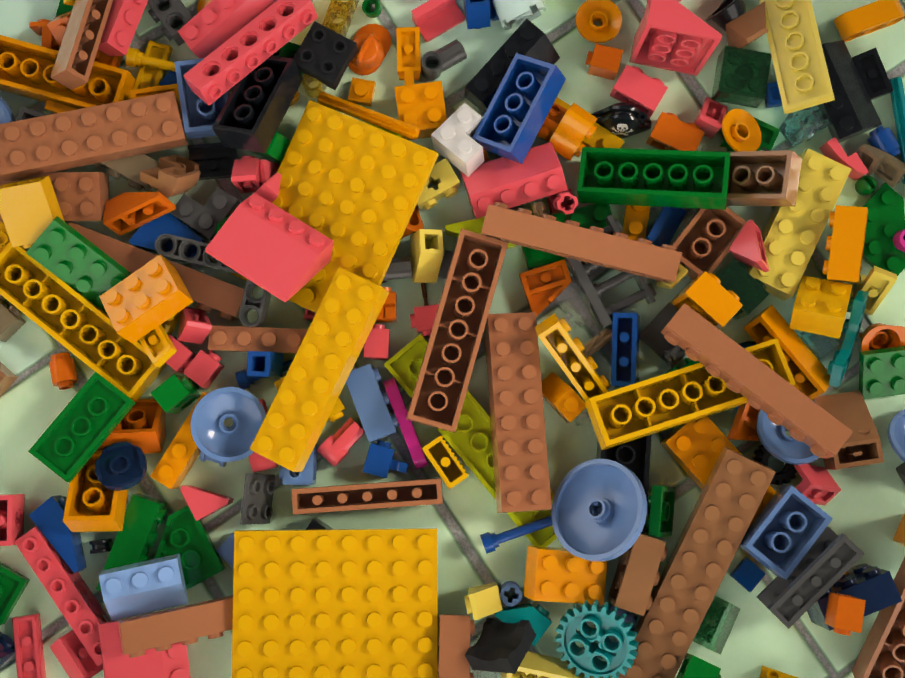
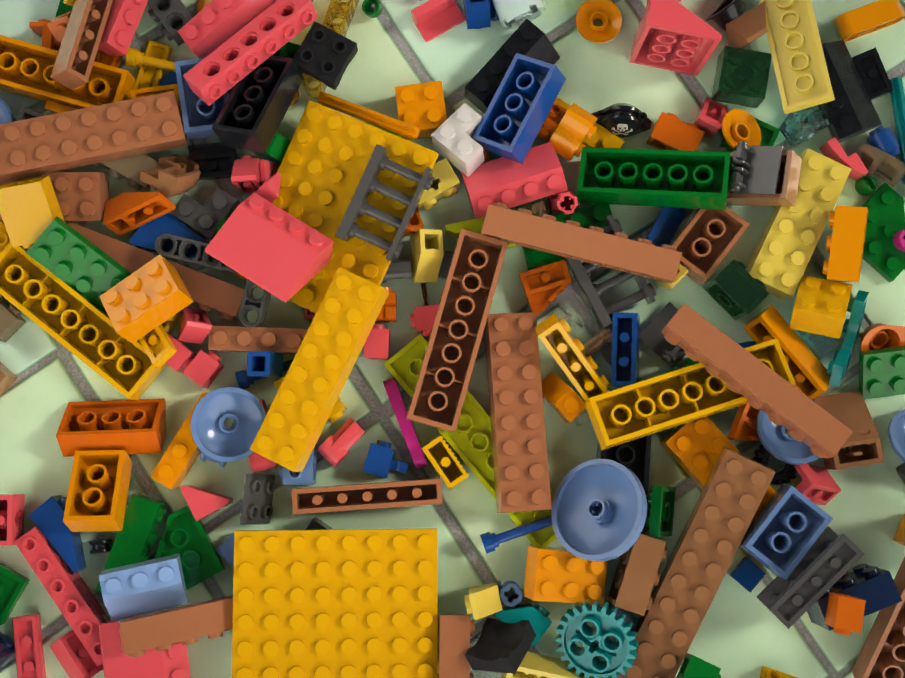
(63, 371): orange brick -> none
(82, 427): green plate -> none
(121, 466): dark blue tile -> none
(176, 394): green brick -> none
(361, 91): light orange plate -> none
(370, 183): none -> dark grey fence
(371, 403): medium blue brick -> none
(373, 45): orange piece -> none
(408, 54): light orange hinge -> none
(444, 59): dark grey piece -> none
(604, 61): orange brick -> none
(635, 221): light orange hinge -> none
(638, 90): coral brick -> none
(709, 299): light orange brick -> none
(717, 625): clear green brick -> none
(749, 247): coral slope -> none
(754, 169): none -> dark grey hinge
(773, 96): blue tile -> none
(878, 284): light yellow slope -> none

